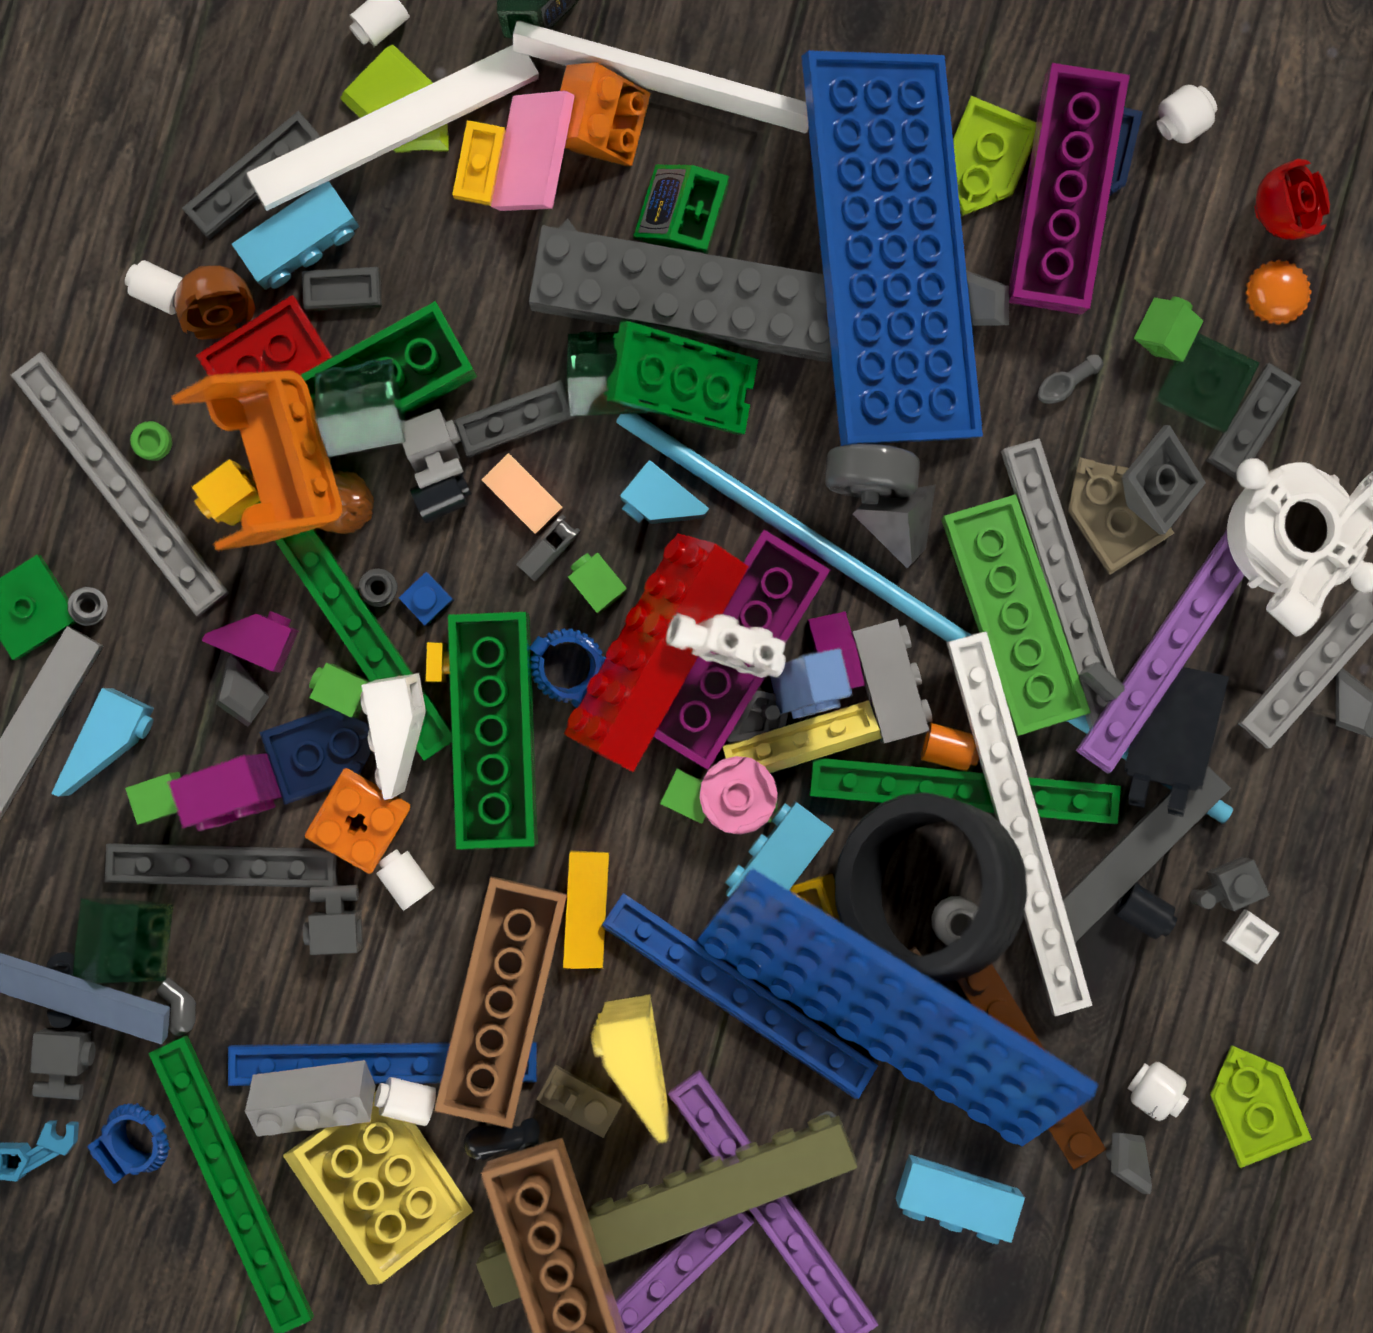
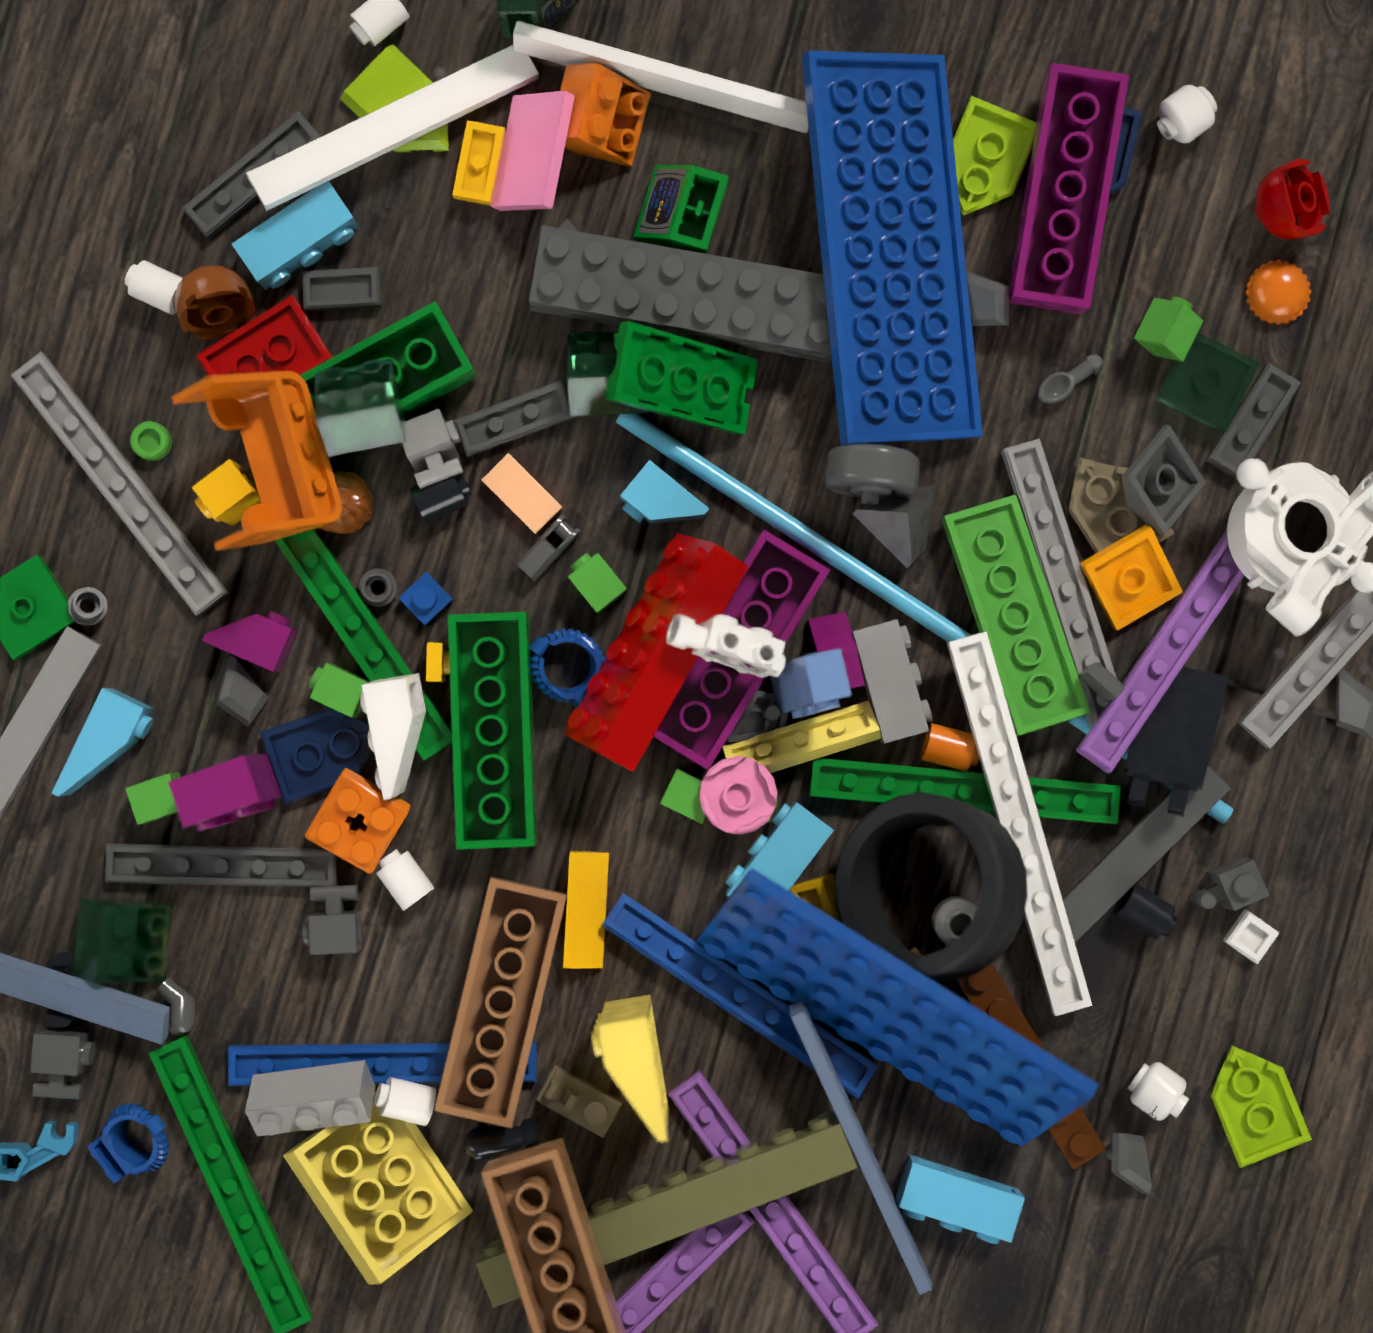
(861, 1147): none -> sand blue tile
(1131, 577): none -> light orange tile

